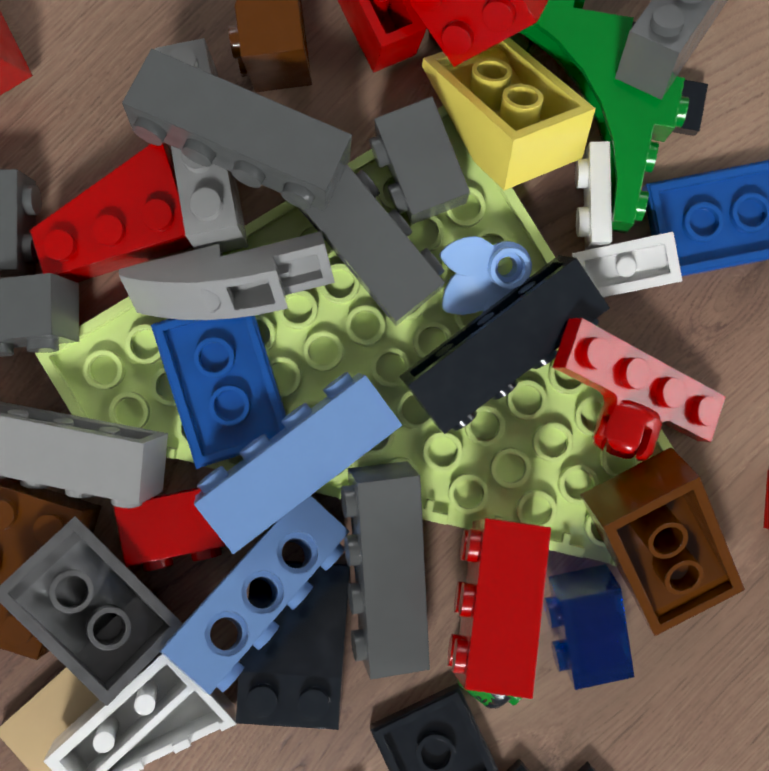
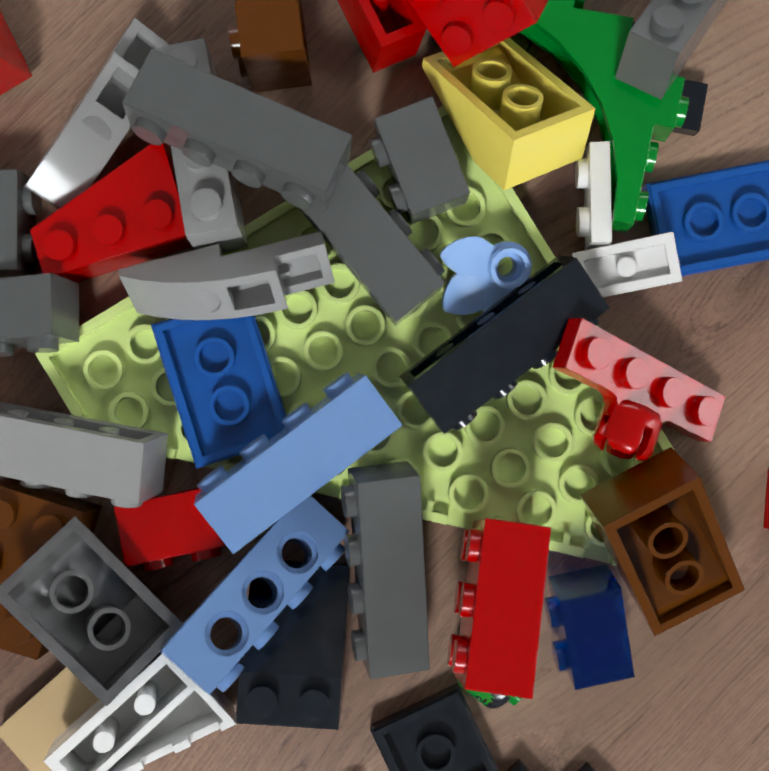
(95, 123): none -> light grey slope

